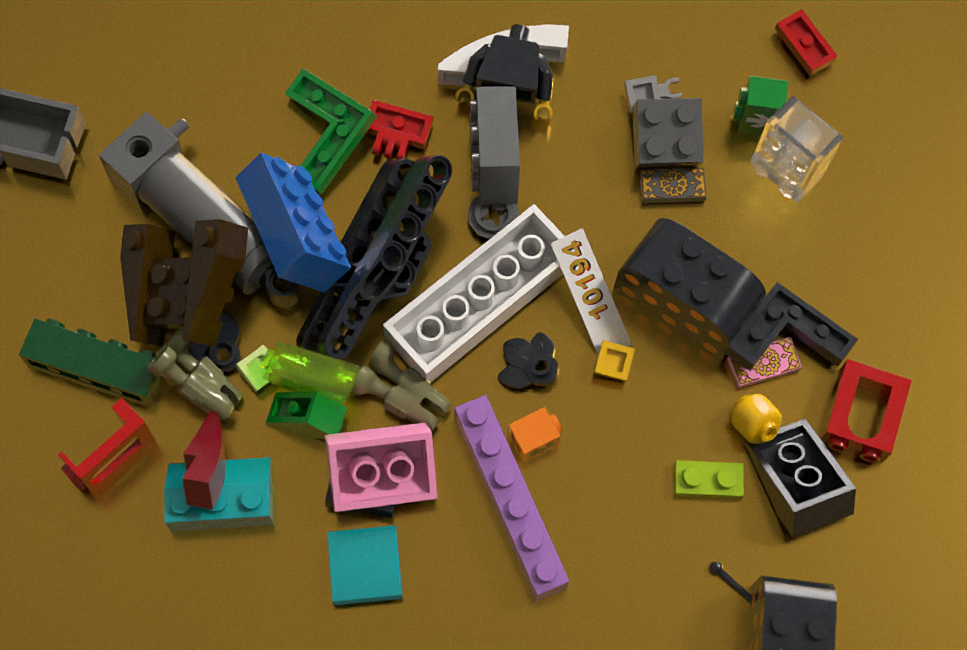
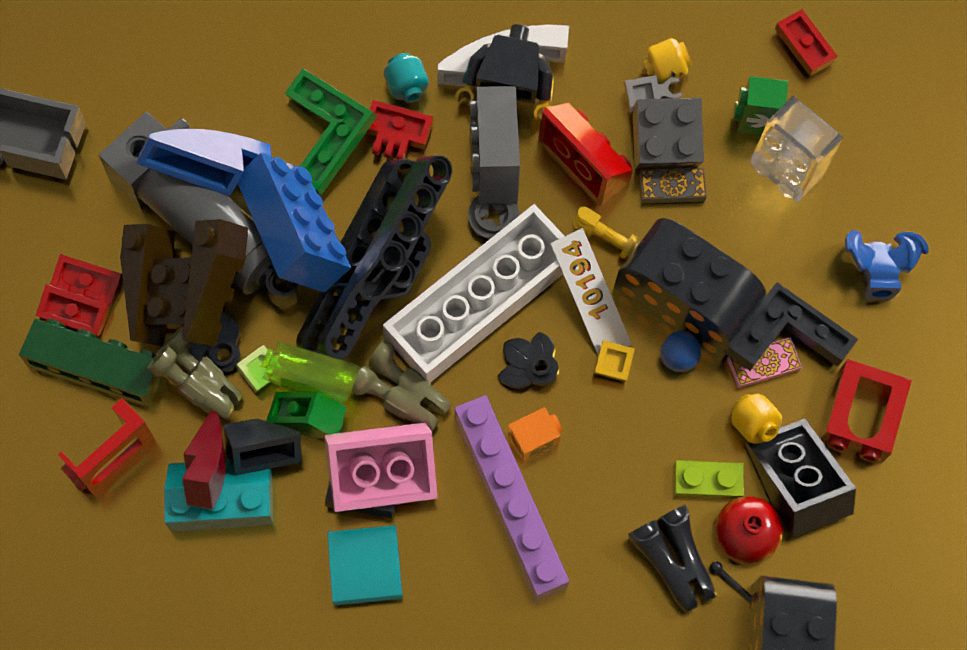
(80, 294): none -> red slope
(201, 156): none -> blue slope
(260, 446): none -> black slope
(406, 77): none -> teal head
(584, 151): none -> red slope
(590, 223): none -> yellow hinge
(667, 60): none -> yellow head
(677, 532): none -> black piece
(680, 351): none -> blue piece
(737, 539): none -> red cylinder
(884, 264): none -> blue animal

